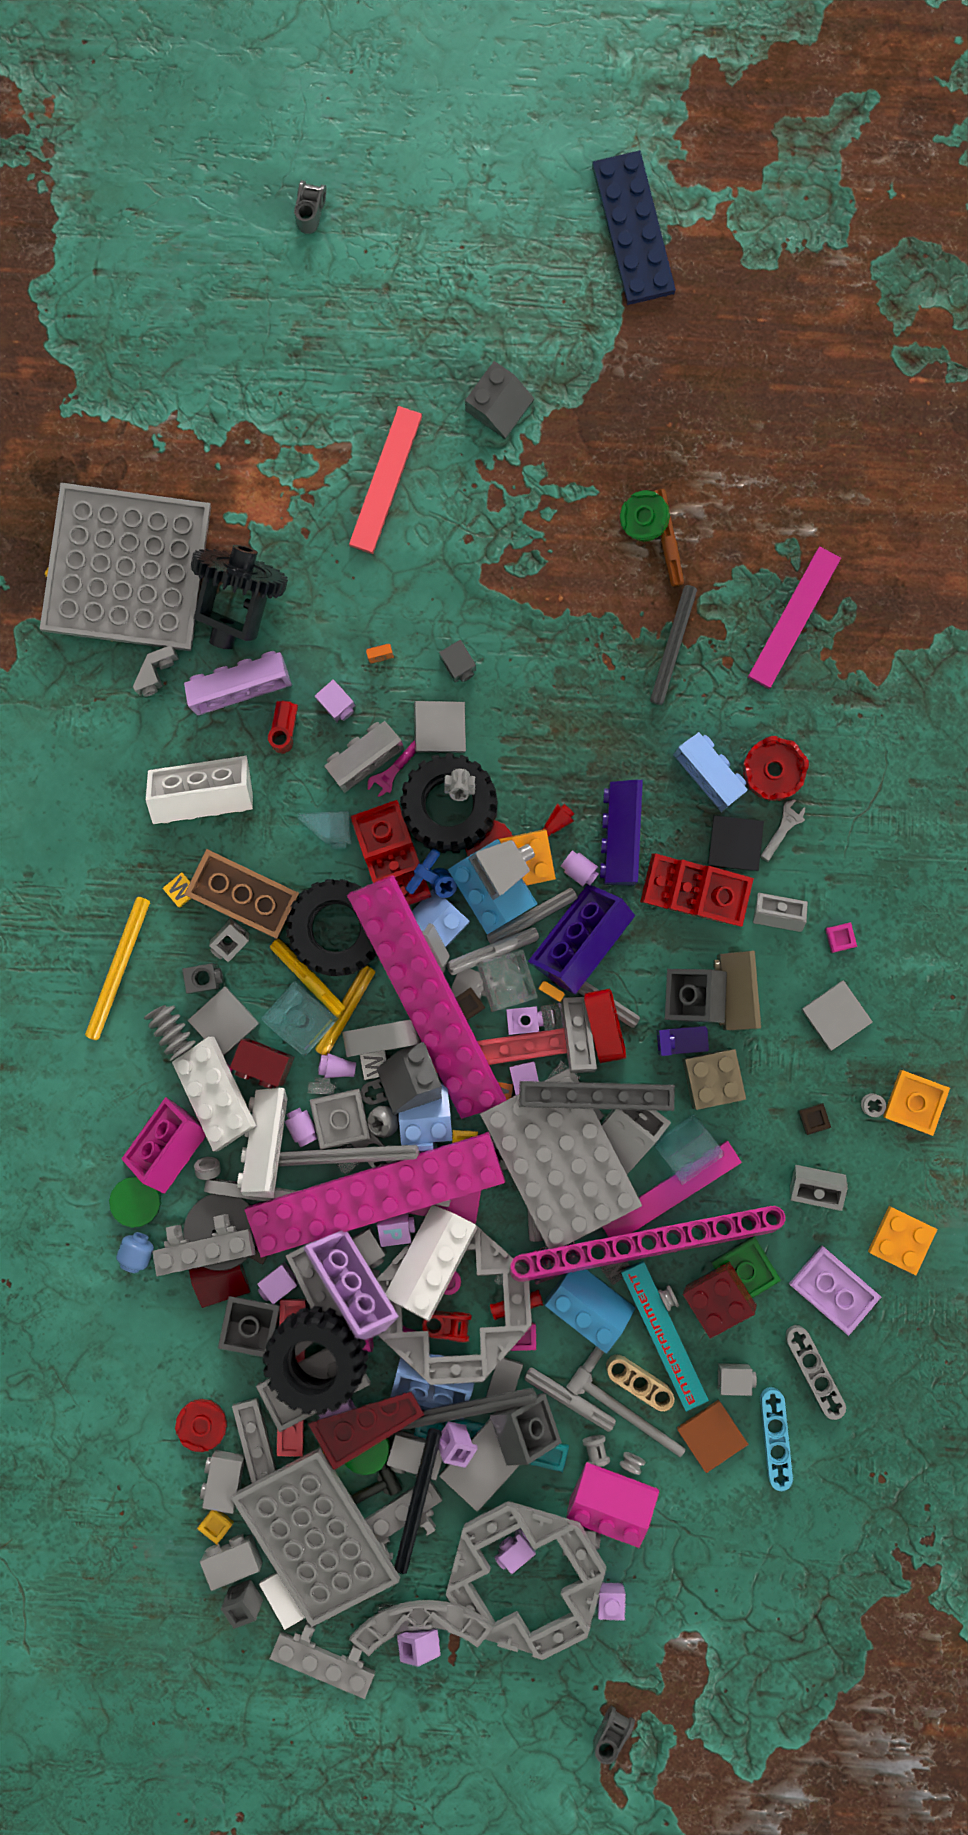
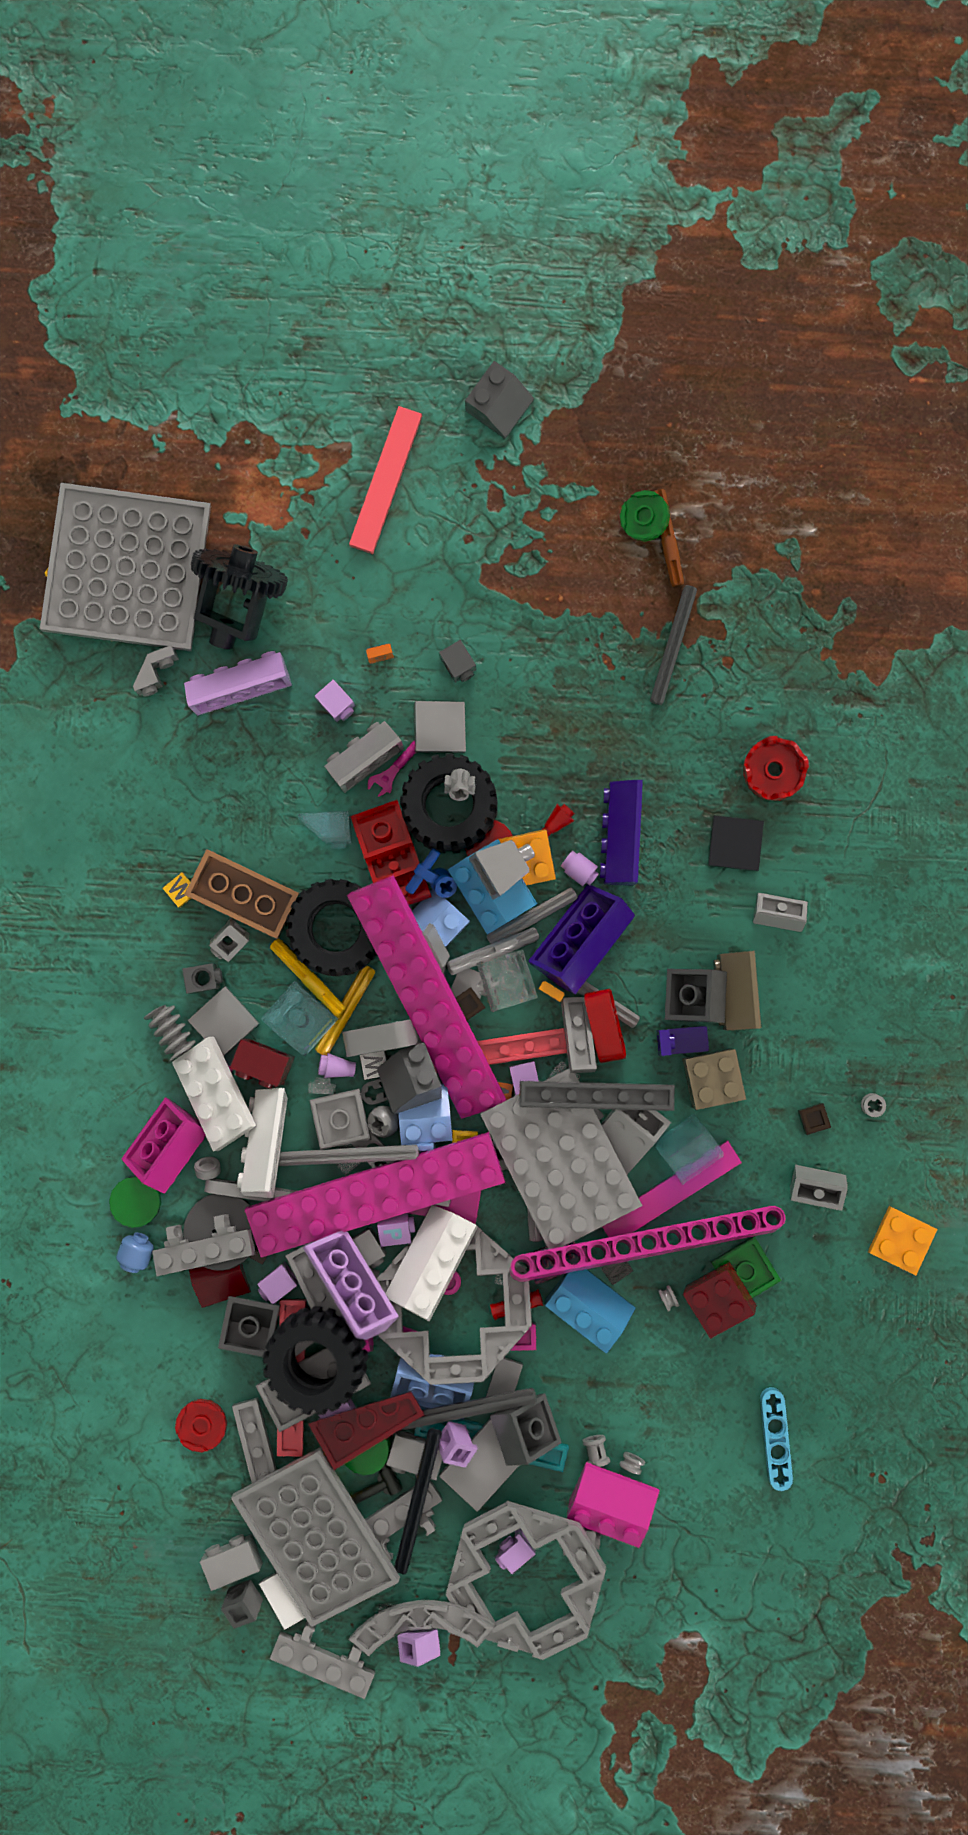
(117, 968): yellow axle -> none
(199, 790): white slope -> none
(215, 1525): yellow tile -> none
(223, 1481): light grey brick -> none
(283, 724): red piece -> none
(301, 1127): lavender brick -> none
(309, 202): dark grey piece -> none
(449, 1326): red piece -> none
(514, 1022): lavender brick -> none
(552, 1016): clear tile -> none
(569, 1399): light grey axle -> none
(582, 1382): light grey bar -> none
(611, 1602): lavender brick -> none
(615, 1731): dark grey piece -> none
(633, 227): dark blue plate -> none
(646, 1393): tan beam -> none
(664, 1336): teal tile -> none
(696, 890): red slope -> none
(710, 771): light blue slope -> none
(712, 1436): dark orange tile -> none
(736, 1379): light grey brick -> none
(788, 820): light grey piece -> none
(794, 617): dark pink tile -> none
(815, 1372): light grey beam -> none
(835, 1290): lavender tile -> none
(836, 1015): light grey tile -> none
(841, 937): dark pink tile -> none
(916, 1102): light orange plate -> none

